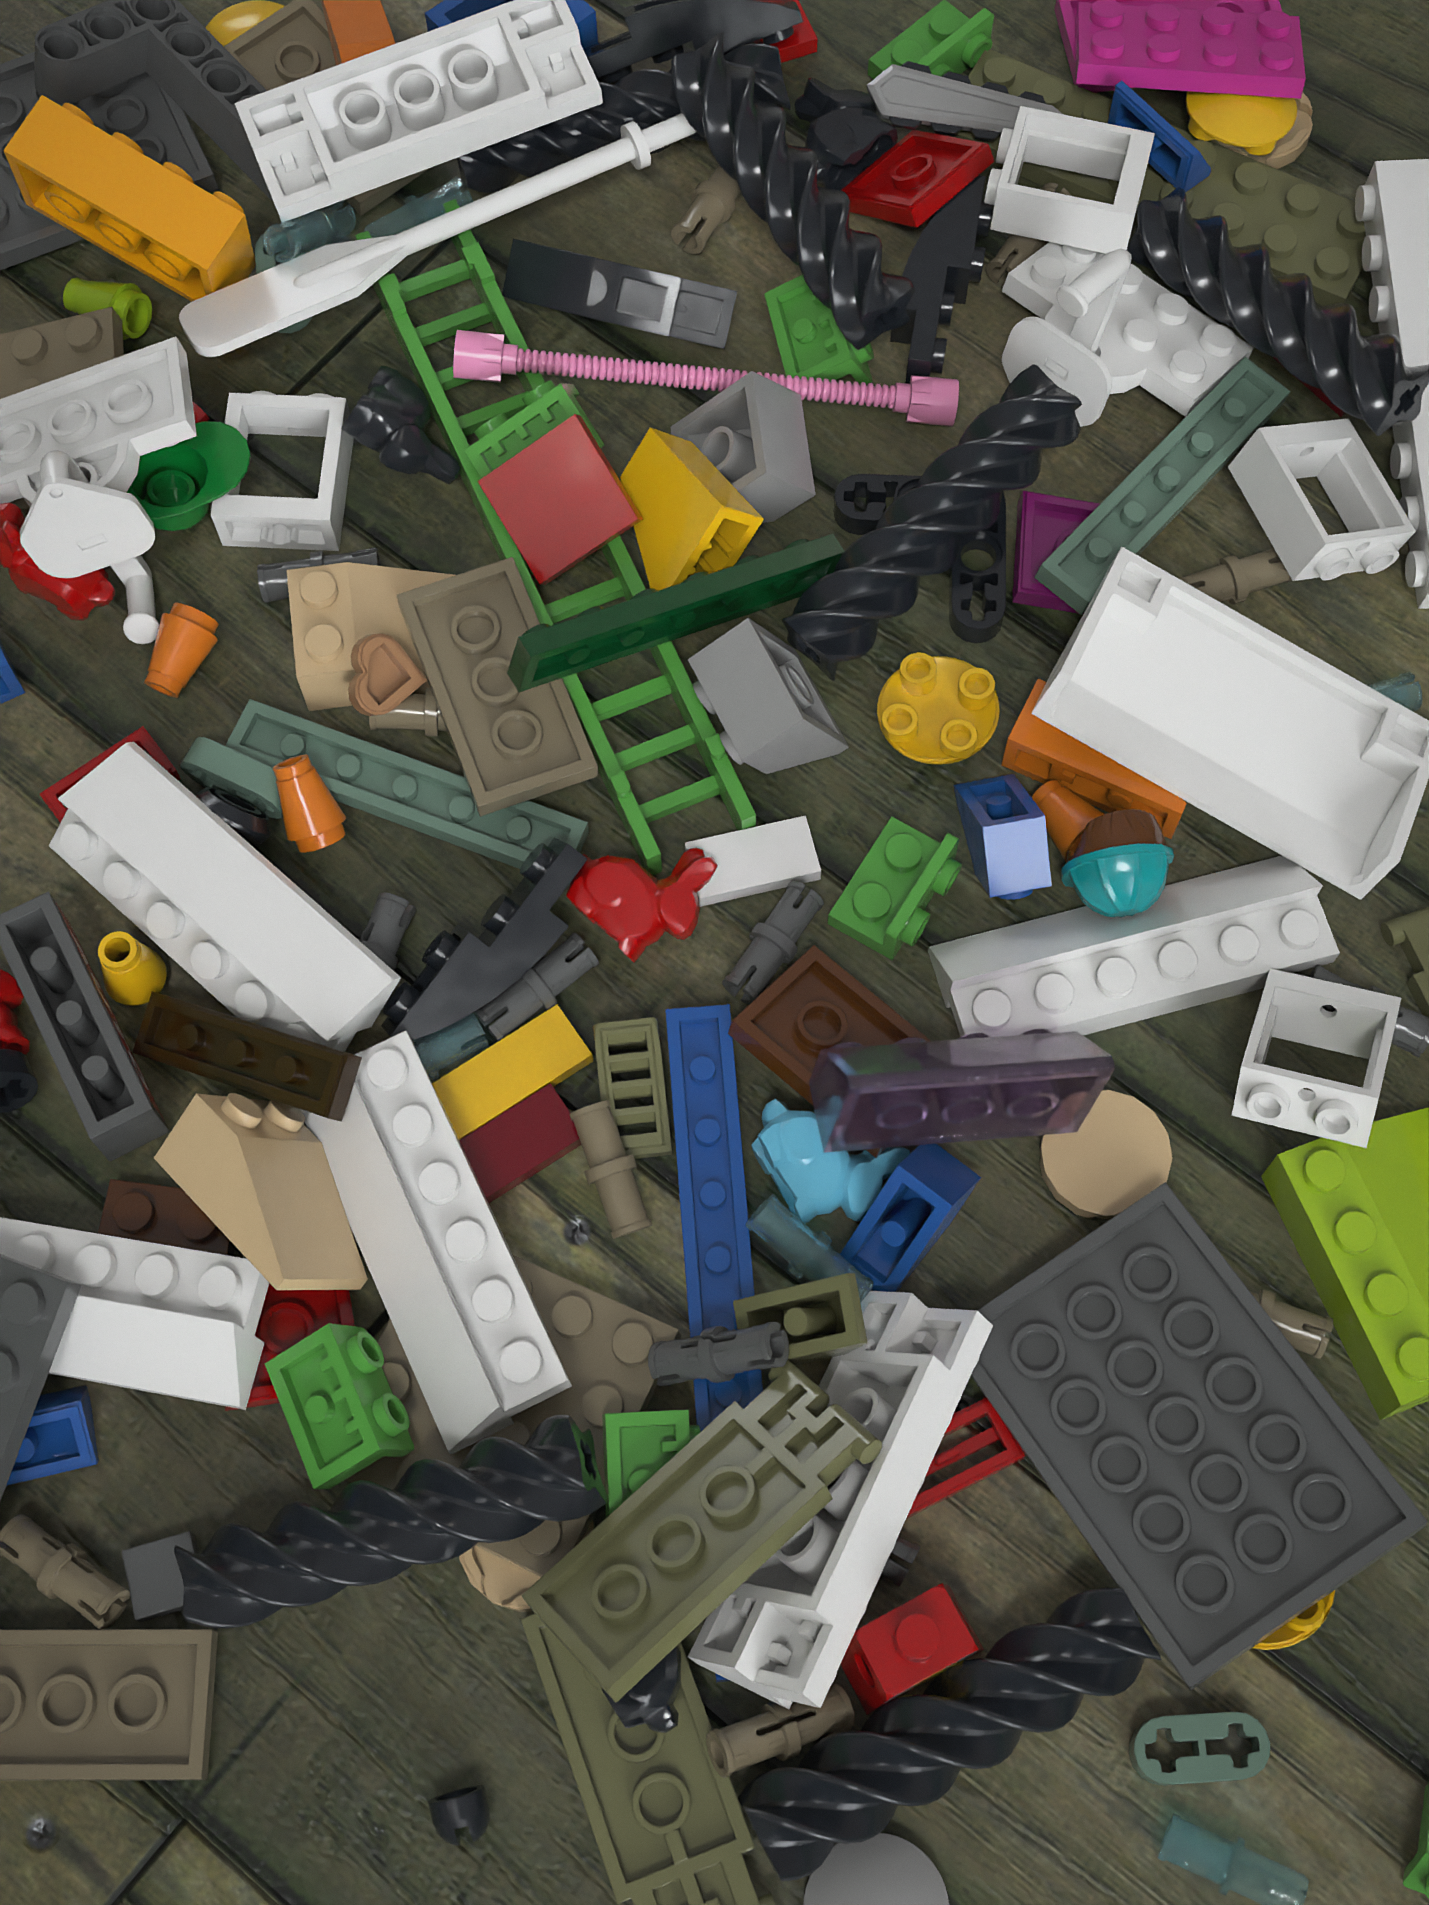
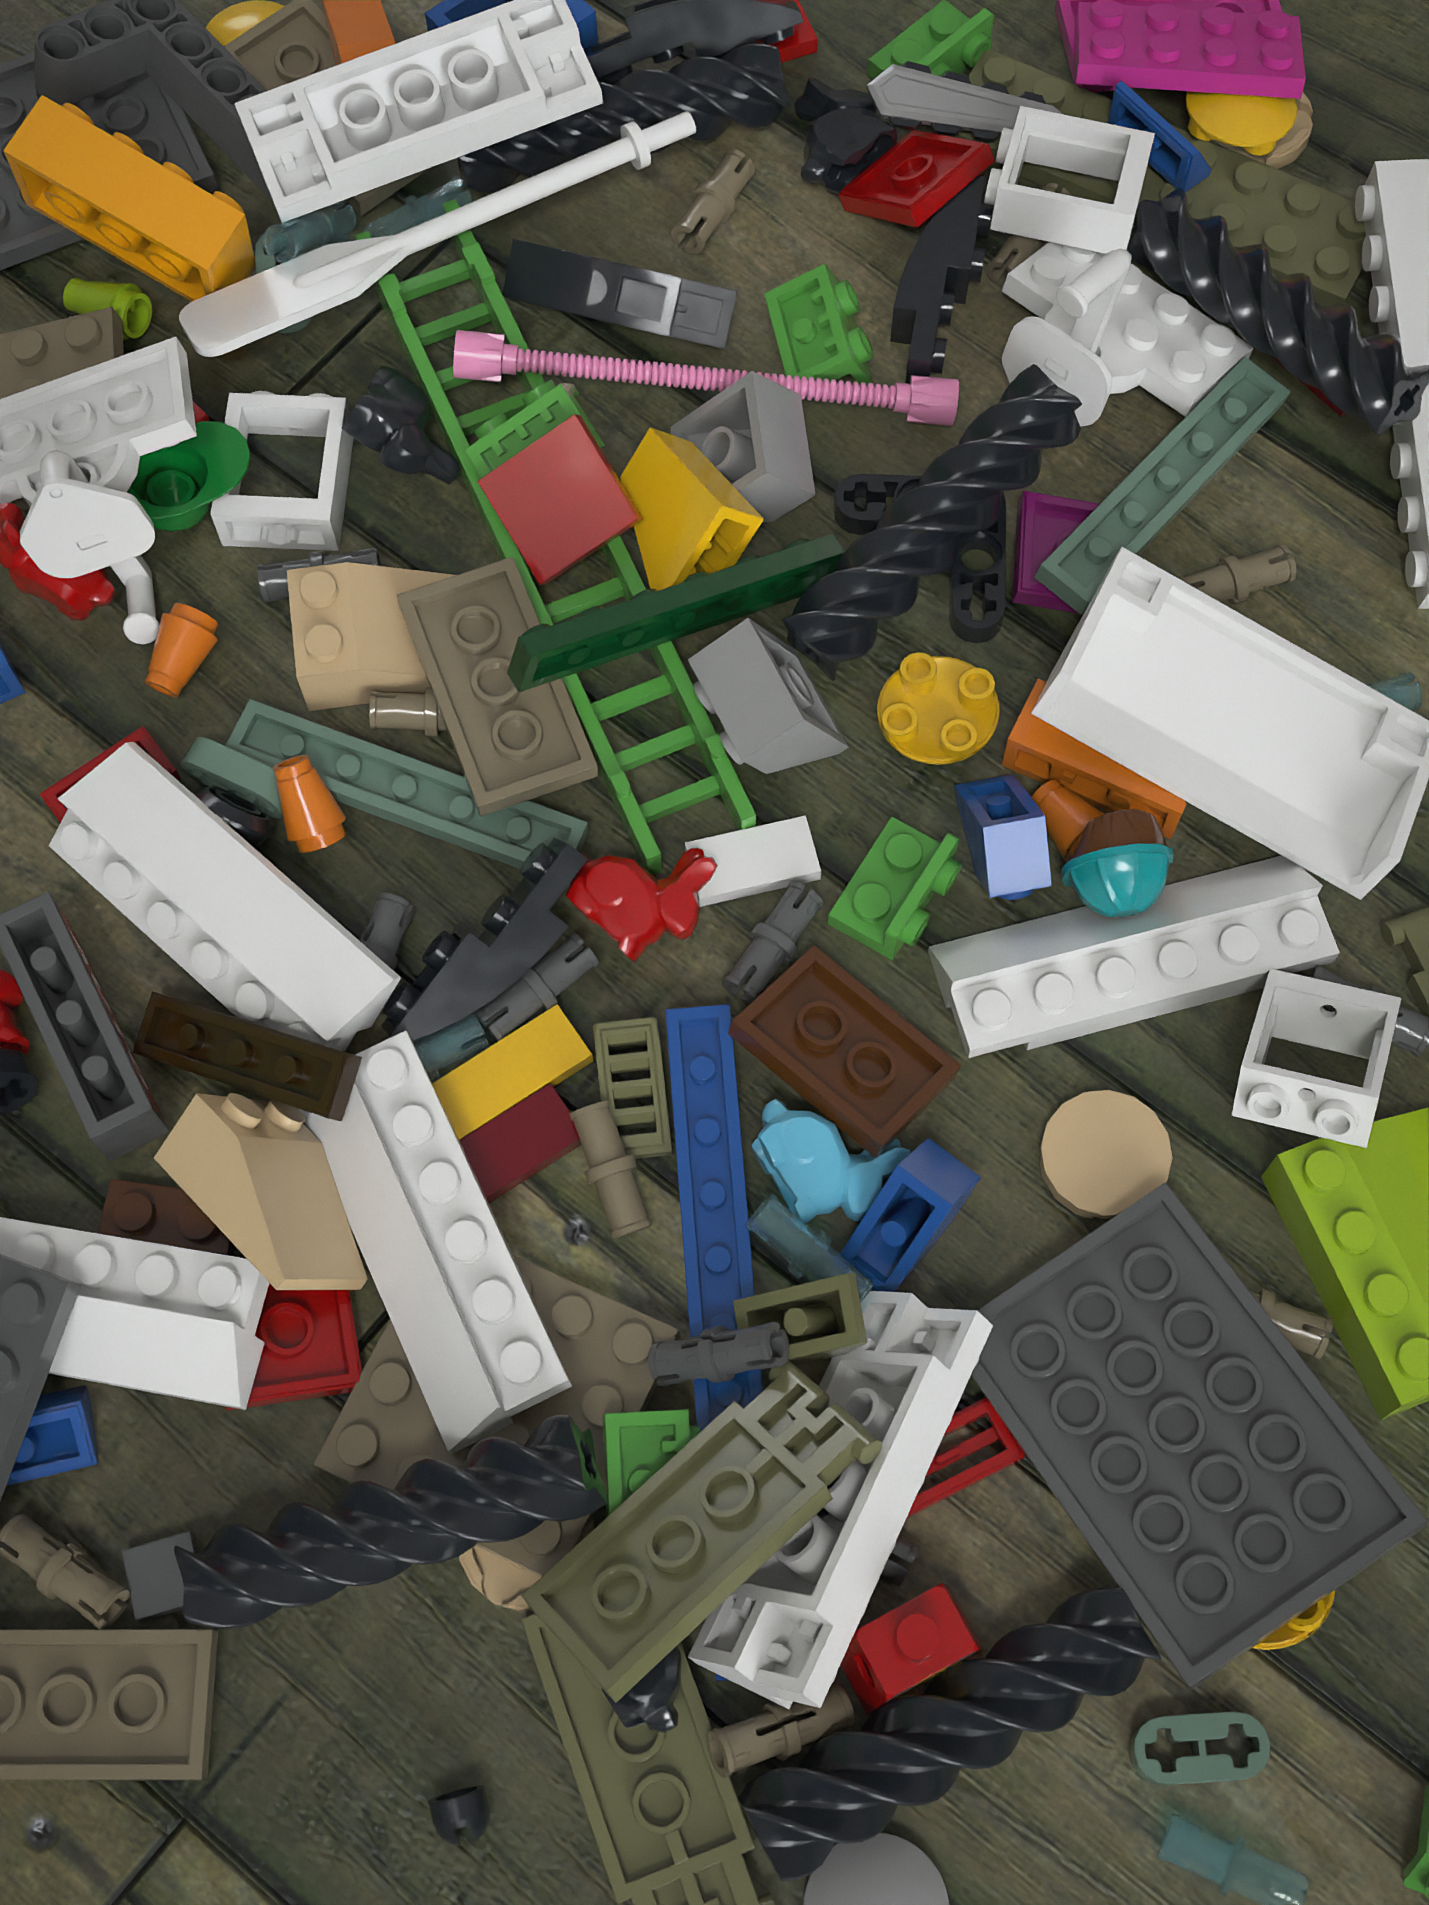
(130, 969): yellow cone -> none
(339, 1403): bright green bracket -> none
(382, 675): medium nougat tile -> none
(783, 190): black piece -> none
(956, 1089): clear purple slope -> none
(1337, 456): white window -> none

